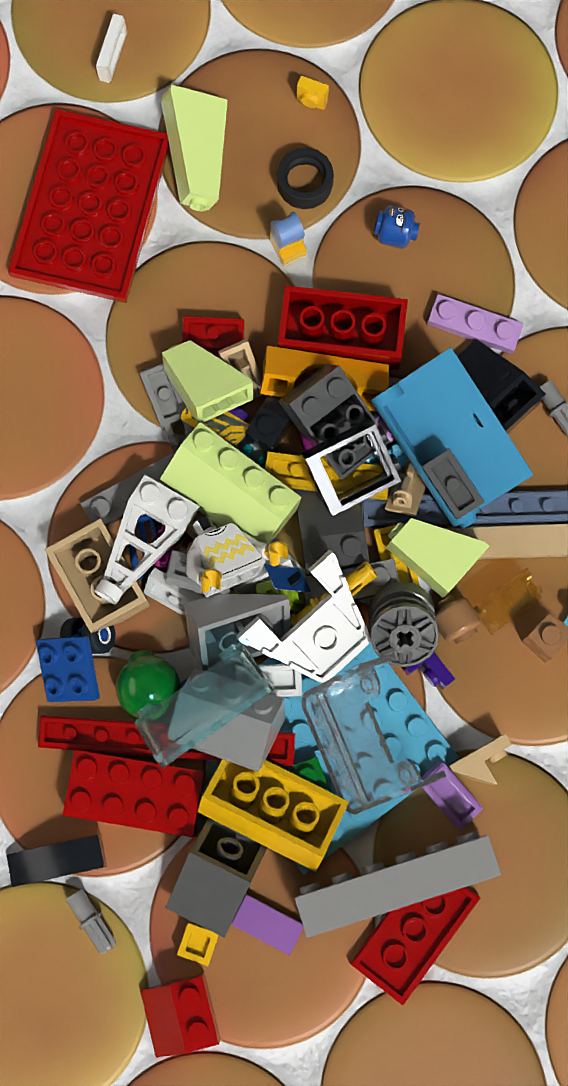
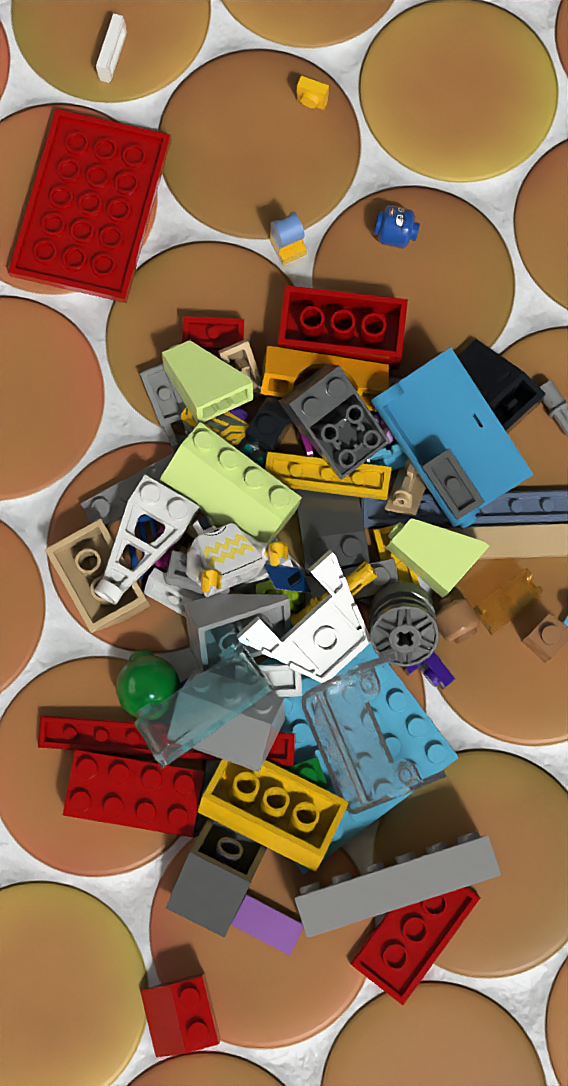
(56, 860): black slope -> none
(69, 663): blue plate -> none
(91, 921): light grey axle -> none
(196, 143): yellowish green slope -> none
(198, 944): yellow plate -> none
(302, 157): black tyre -> none
(337, 503): window -> none
(451, 797): medium lavender tile -> none
(474, 765): tan slope -> none
(475, 323): lavender plate -> none

